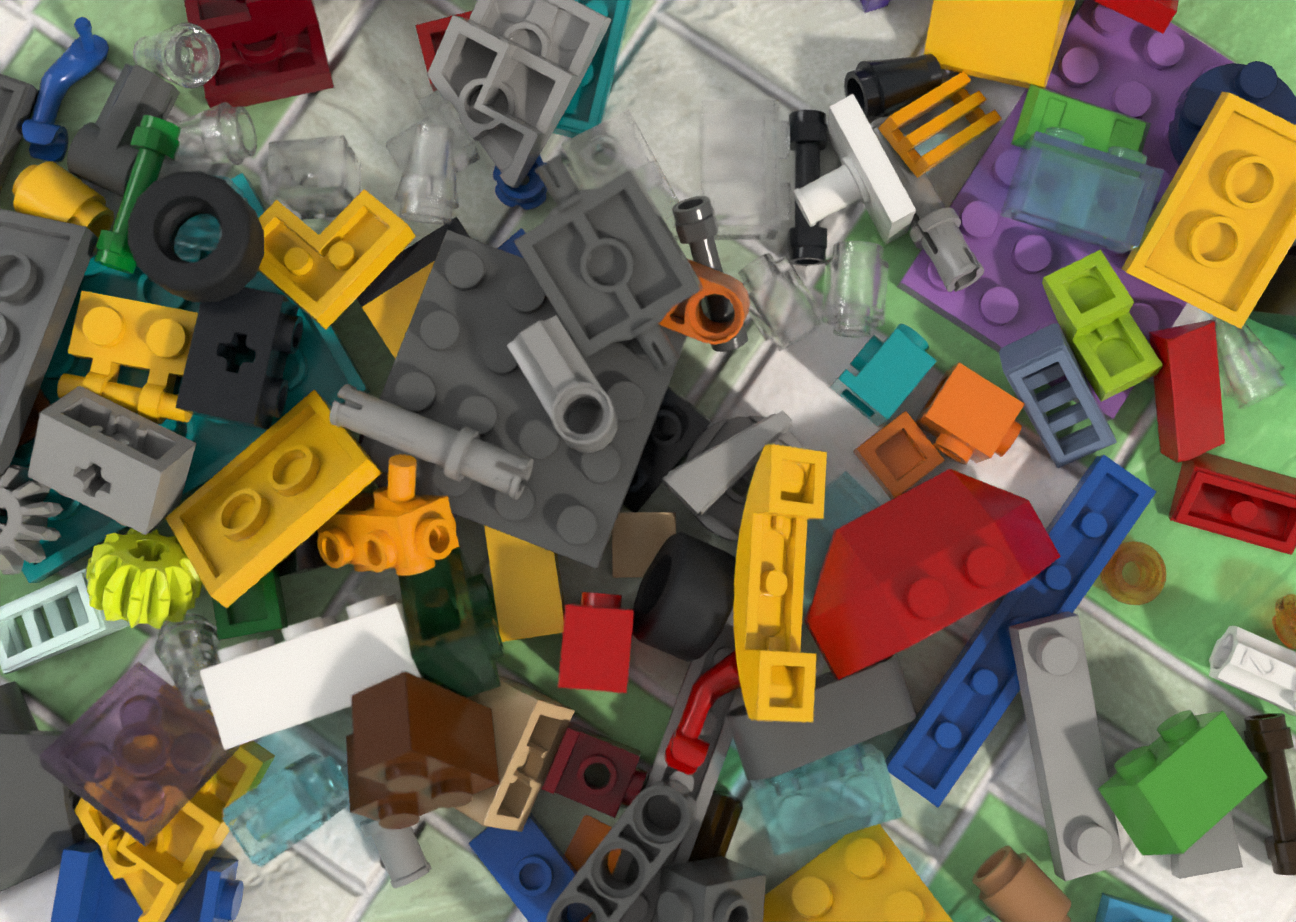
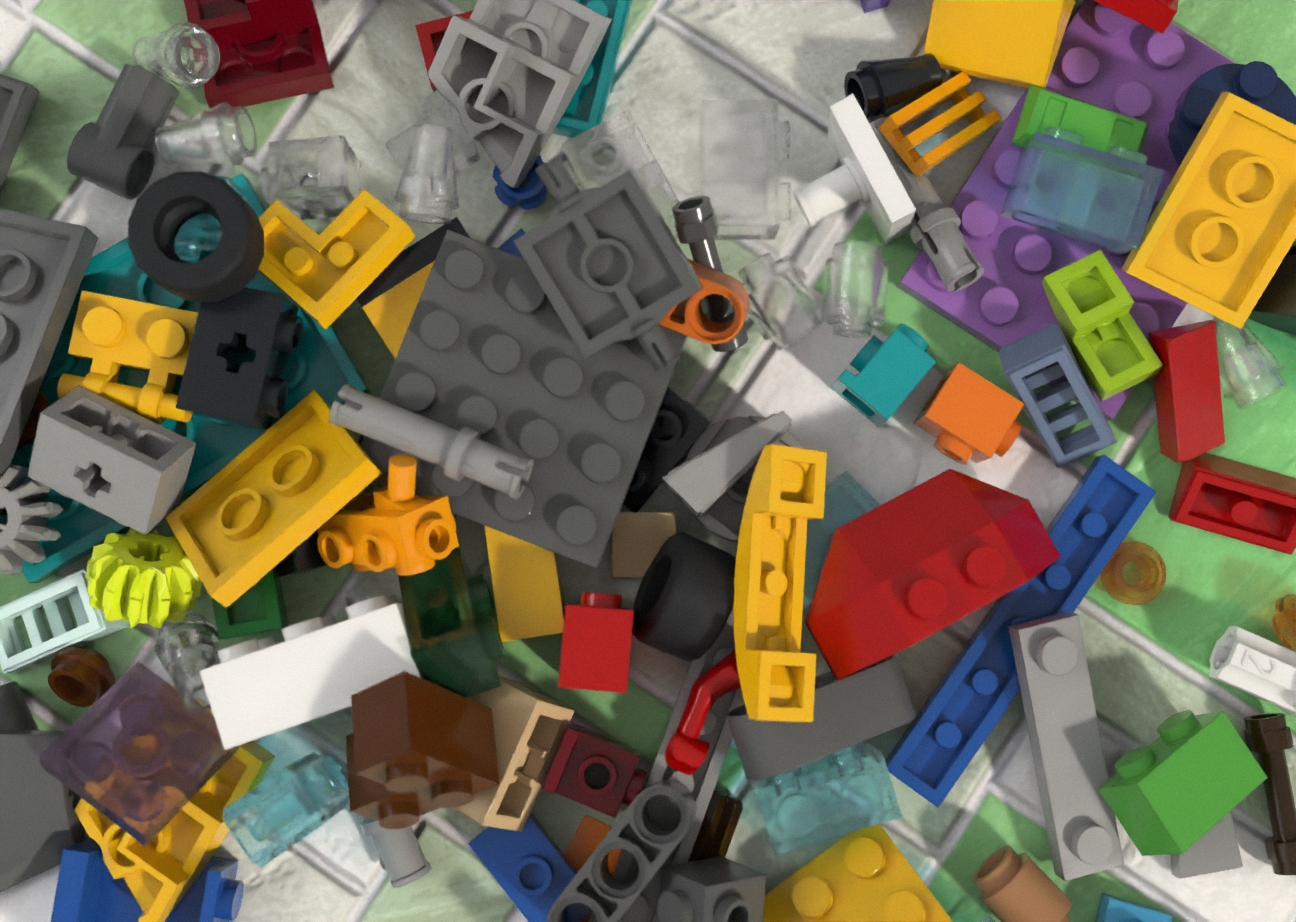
(58, 195): yellow brick -> none
(80, 676): none -> reddish brown plate
(84, 55): blue piece -> none
(156, 142): green bar -> none
(562, 381): light grey piece -> none
(807, 137): black bar -> none
(898, 455): orange tile -> none

